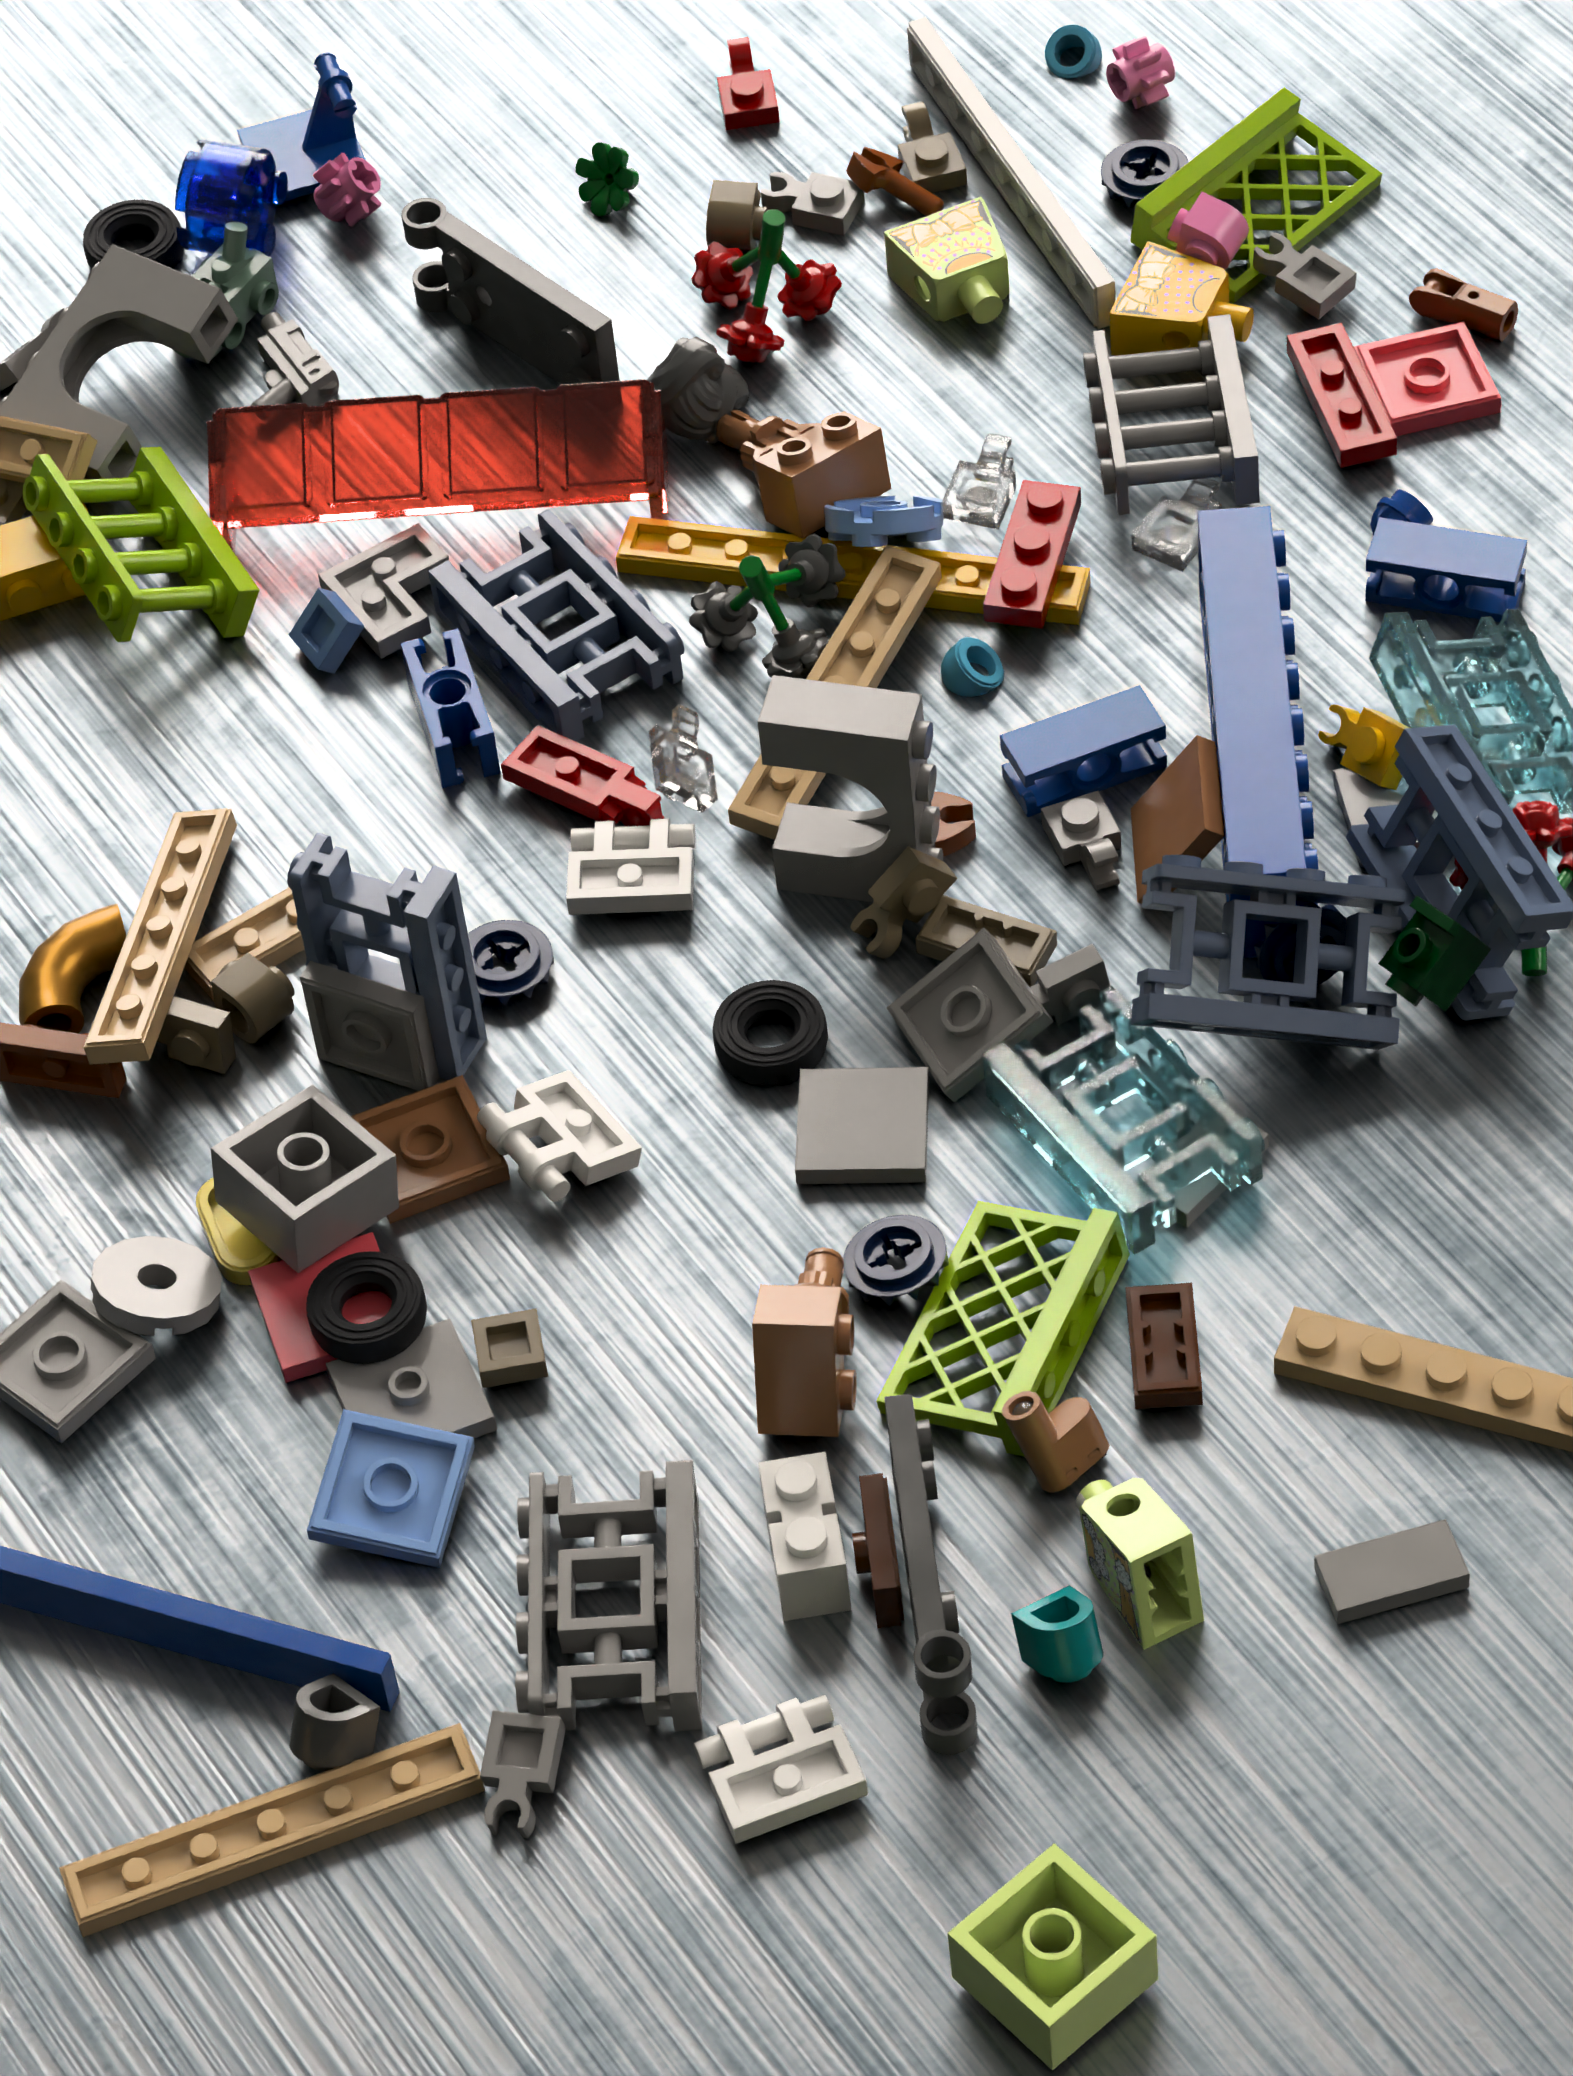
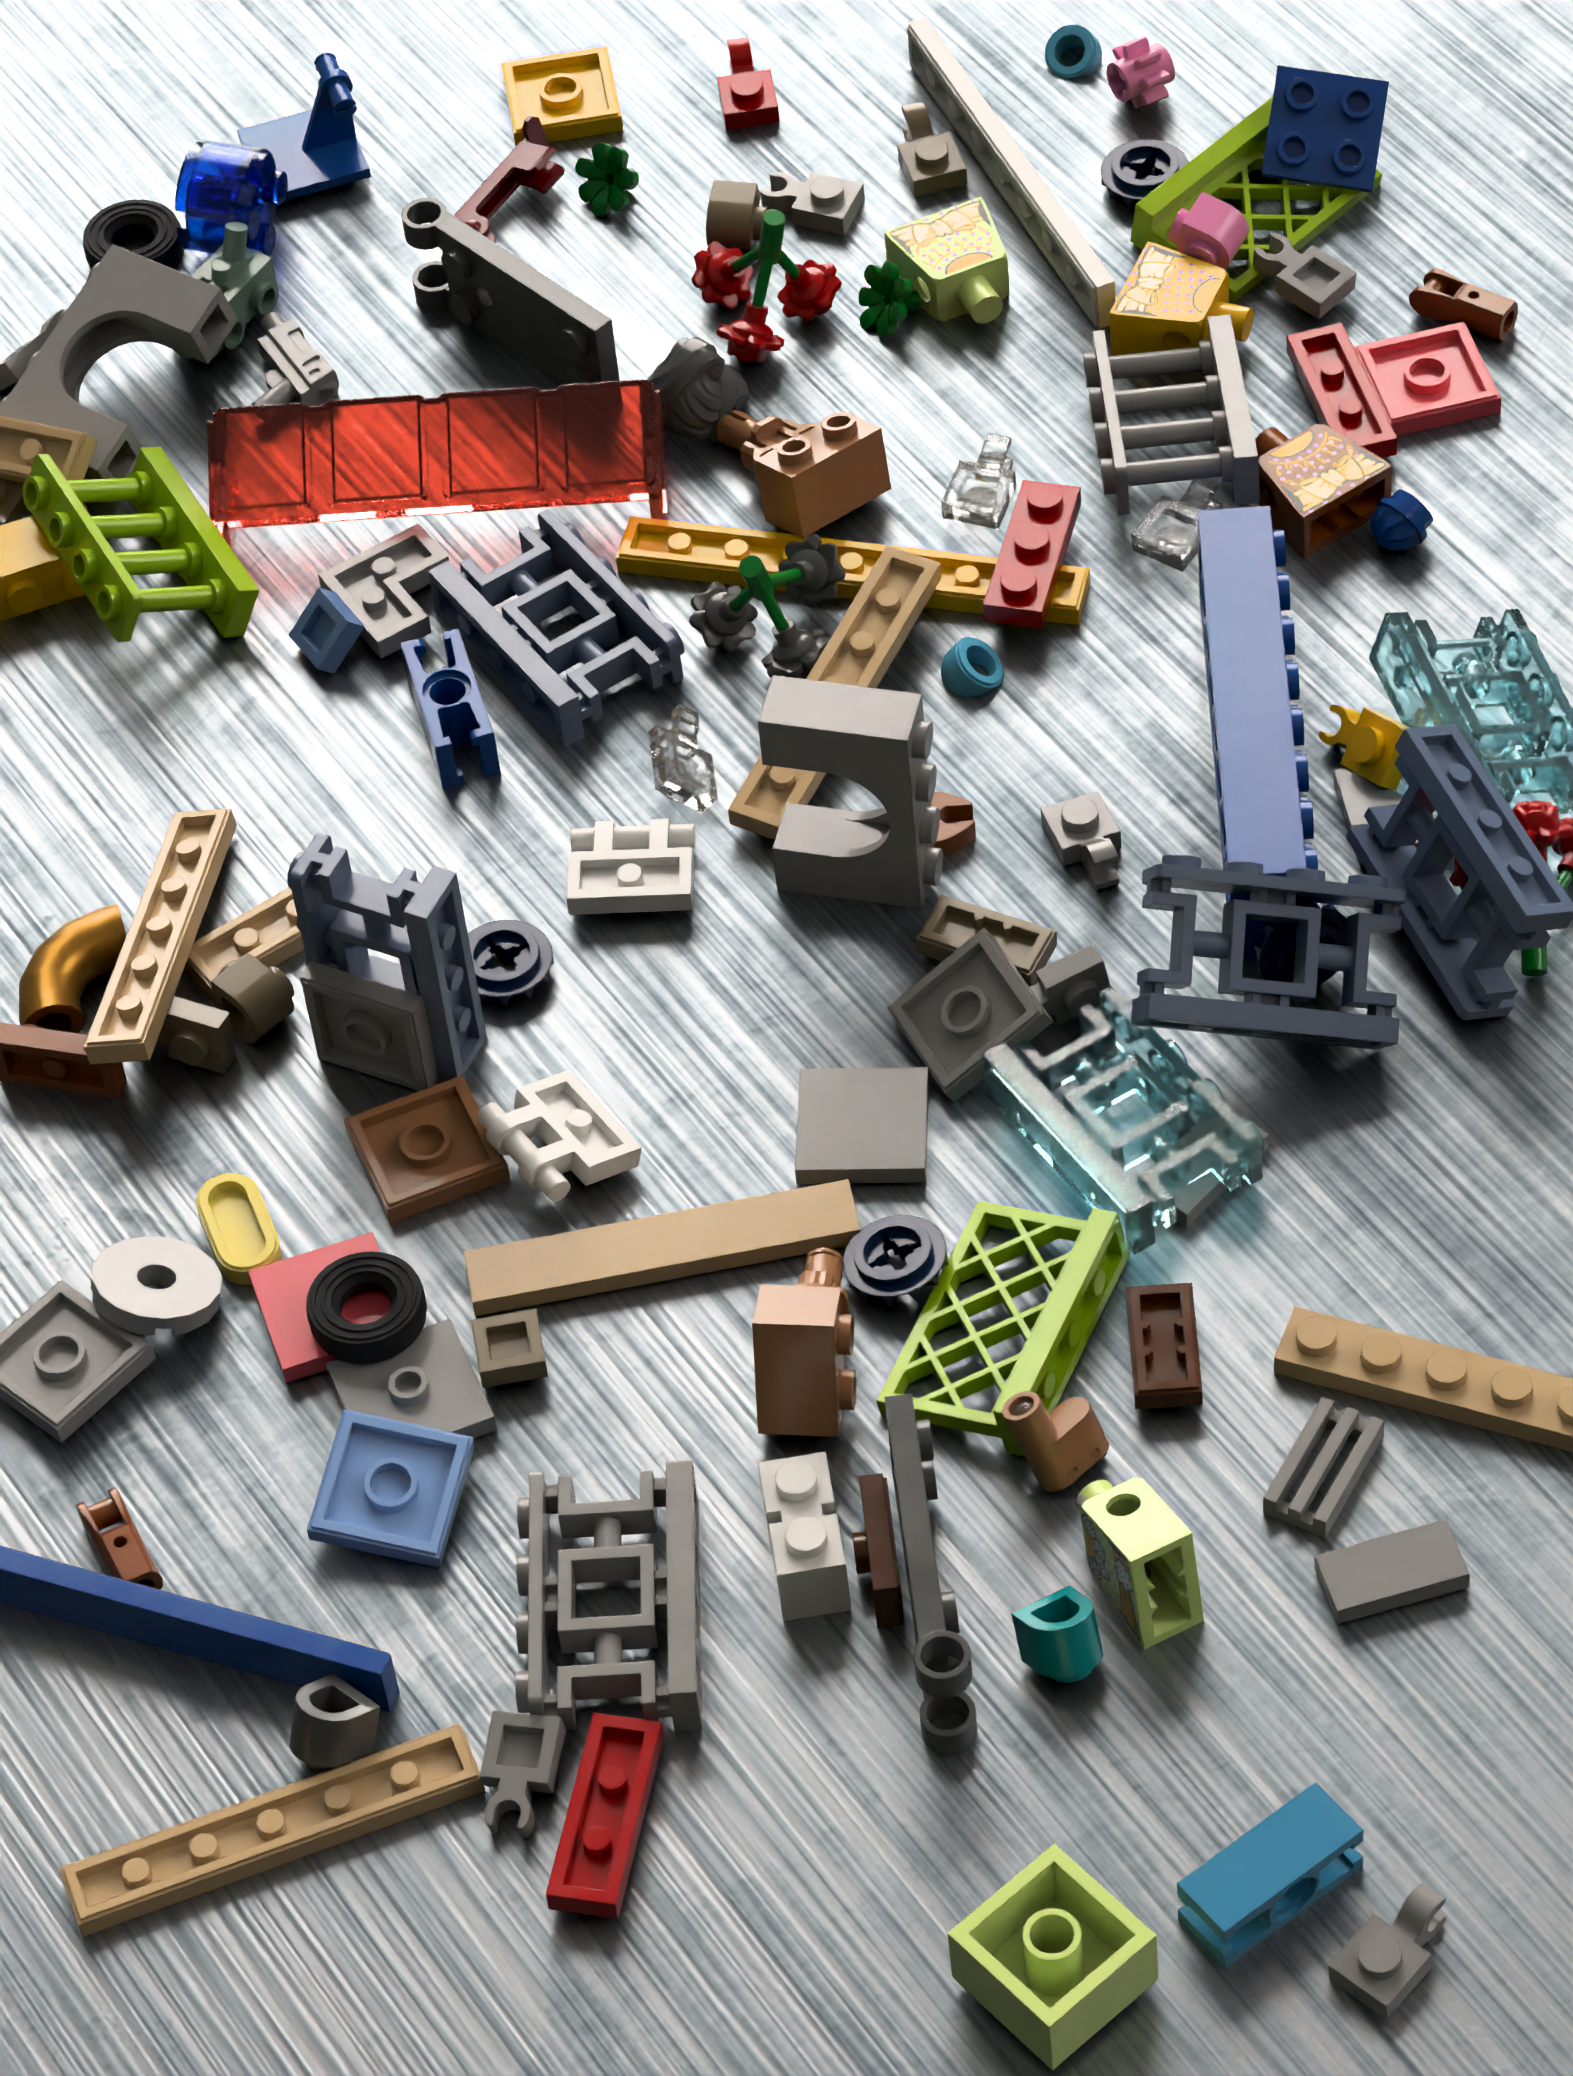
(121, 1547): none -> dark orange bar
(305, 1178): light grey brick -> none
(347, 189): bright pink gear -> none
(524, 166): none -> dark red piece
(567, 91): none -> yellow tile
(581, 779): hinge -> none
(605, 1815): none -> red plate
(661, 1247): none -> tan tile
(770, 1001): black tyre -> none
(787, 1781): white plate -> none
(873, 518): light blue plate -> none
(880, 170): dark orange bar -> none
(887, 298): none -> green plant
(903, 892): dark tan plate -> none
(1083, 750): piece -> none
(1179, 810): medium nougat tile -> none
(1270, 1875): none -> dark azure piece
(1319, 485): none -> dark orange torso
(1324, 129): none -> blue plate
(1343, 1425): none -> light grey tile
(1388, 1960): none -> light grey plate
(1432, 957): dark green brick -> none
(1444, 569): piece -> none

